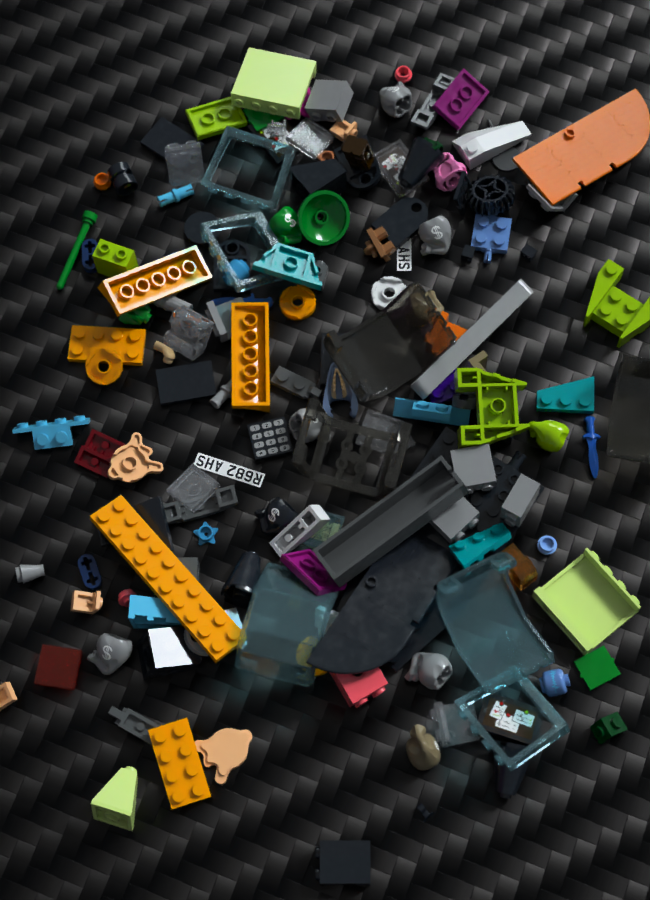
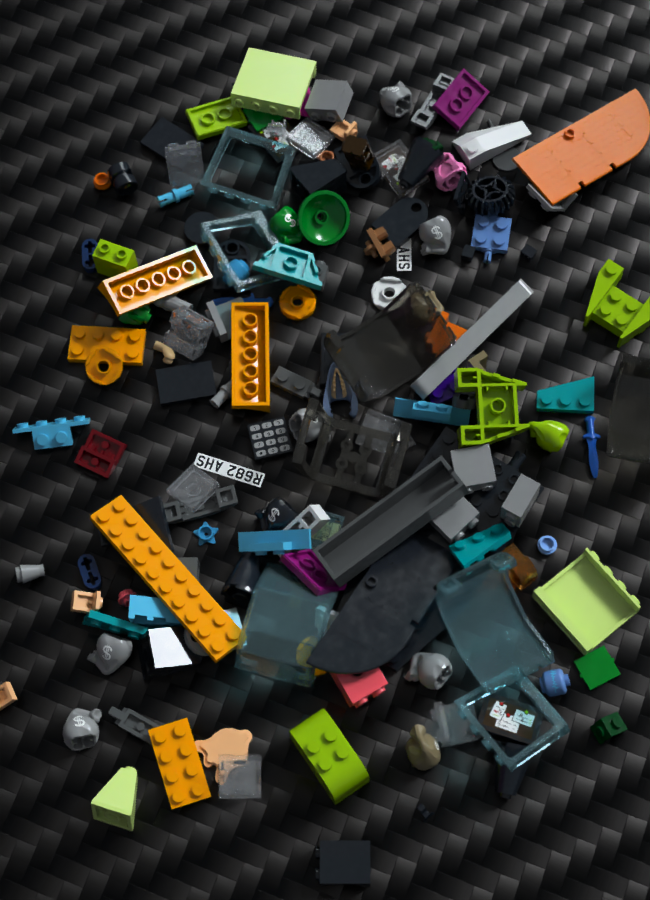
(58, 667): clear red tile -> none
(81, 729): none -> light grey piece
(89, 218): green piece -> none
(114, 624): none -> teal wing
(132, 461): light nougat tile -> none
(239, 776): none -> clear piece
(274, 541): none -> medium azure bracket
(329, 756): none -> lime brick
(403, 70): coral plate -> none

